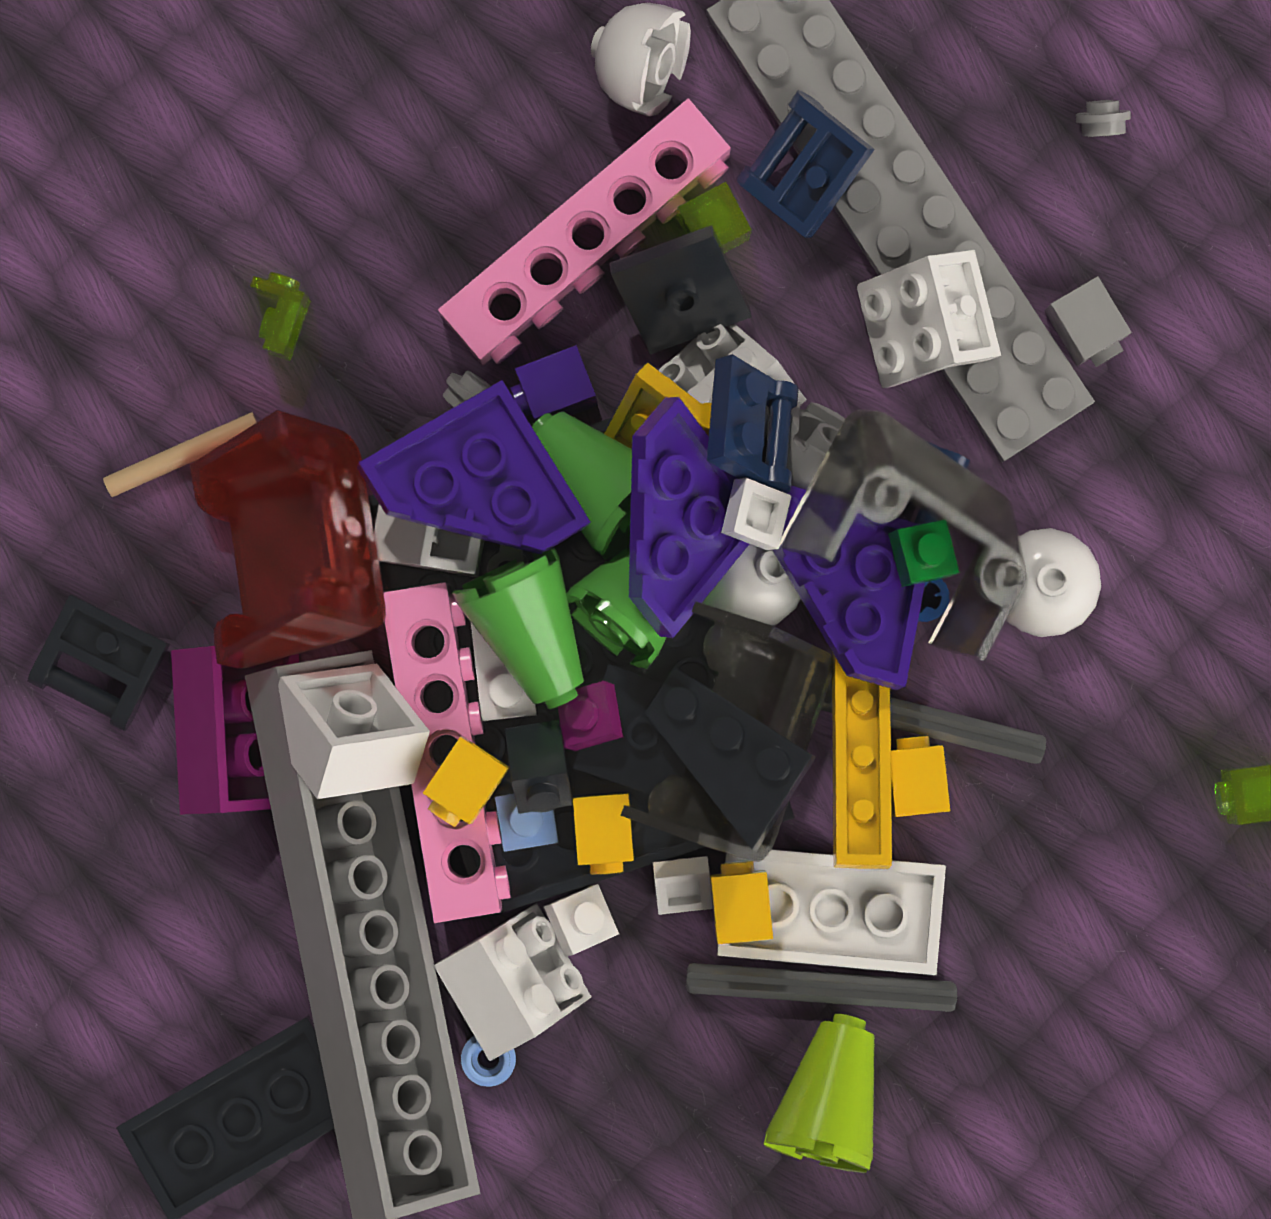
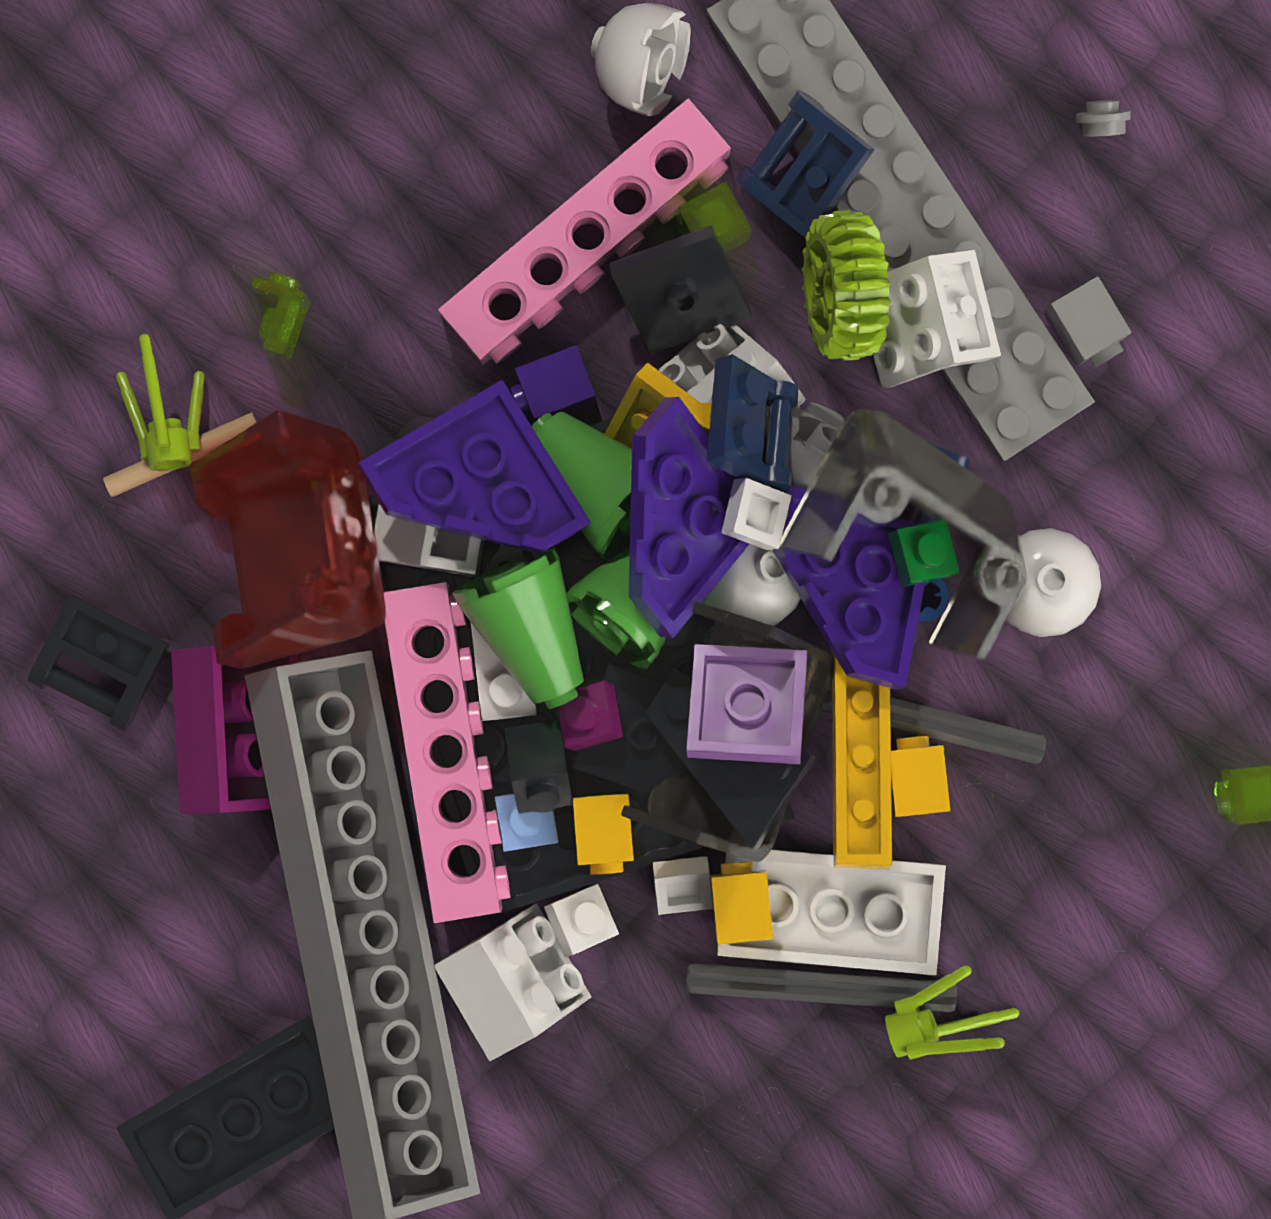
(167, 443): none -> lime plant
(350, 731): white slope -> none
(463, 387): light grey plate -> none
(464, 783): yellow brick -> none
(482, 1075): light blue plate -> none
(747, 704): none -> medium lavender plate
(830, 1099): lime cone -> none
(846, 285): none -> lime gear
(916, 1032): none -> lime plant

